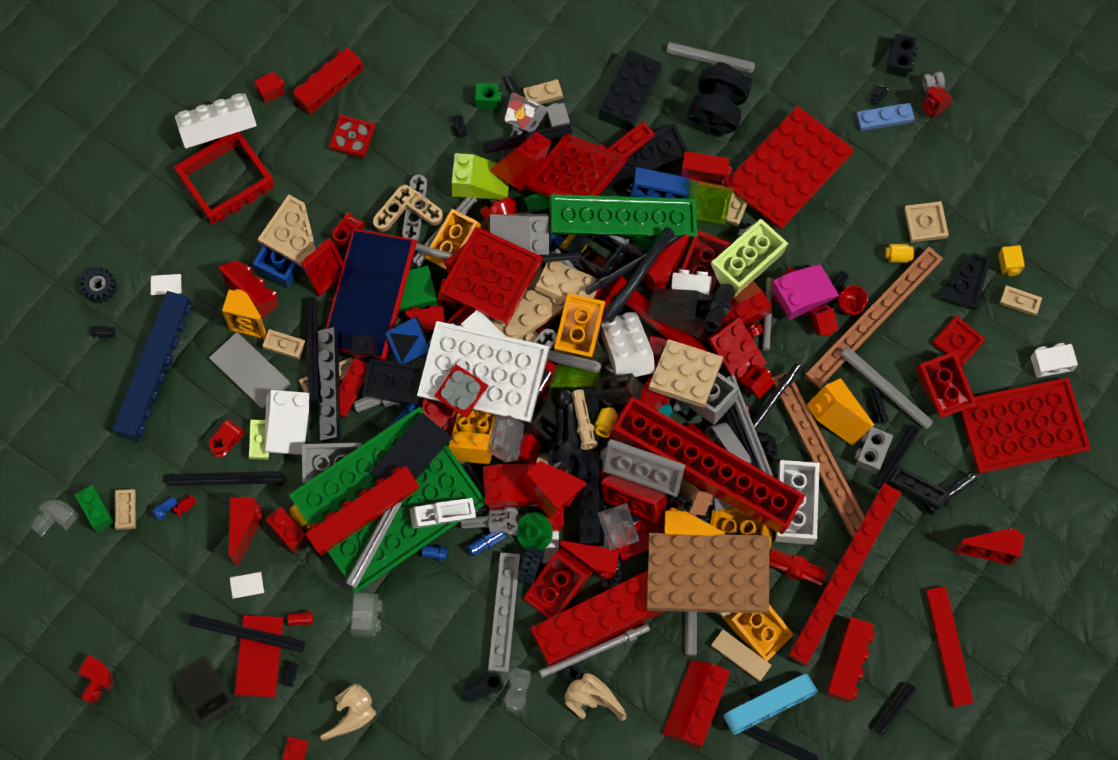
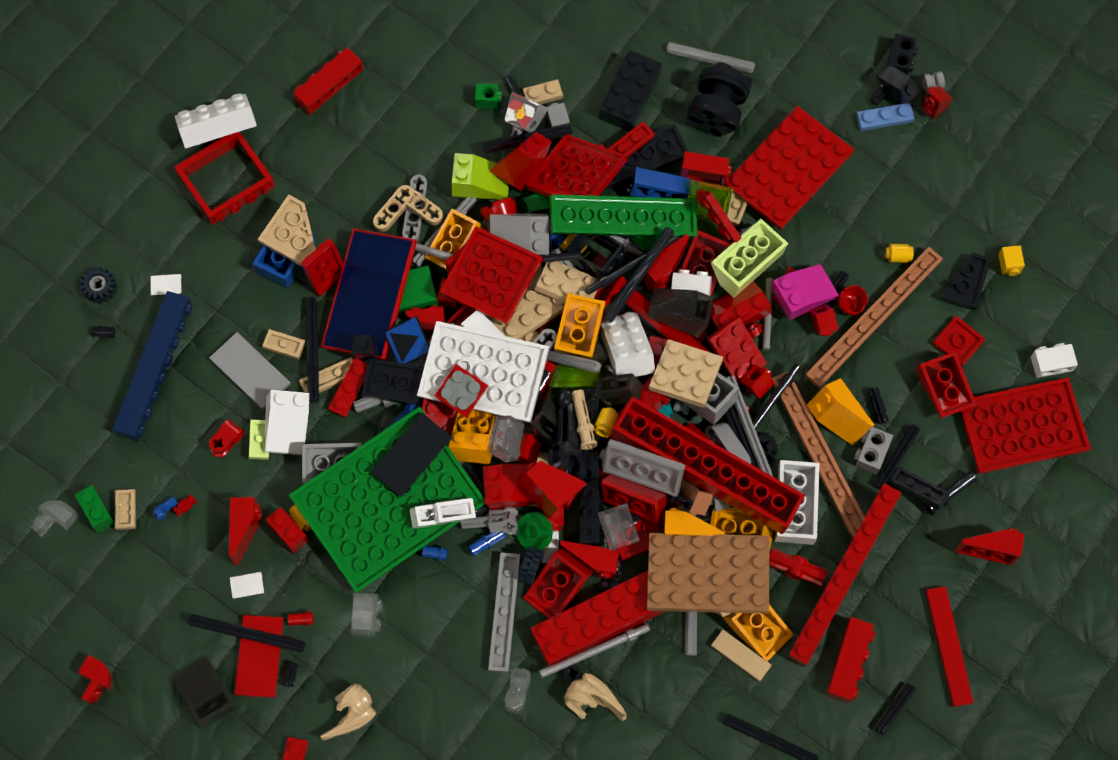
(225, 479): black axle -> none
(240, 277): red slope -> none
(242, 315): light orange slope -> none
(270, 87): red brick -> none
(329, 385): black plate -> none
(345, 229): red piece -> none
(352, 136): red piece -> none
(363, 510): red brick -> none
(371, 546): light grey axle -> none
(459, 126): black piece -> none
(480, 688): black piece -> none
(696, 703): red slope -> none
(717, 215): none -> red plate
(718, 307): black piece -> none
(770, 704): medium azure beam -> none
(886, 388): light grey axle -> none
(898, 85): none -> black slope
(926, 222): tan plate -> none
(1020, 301): tan plate -> none

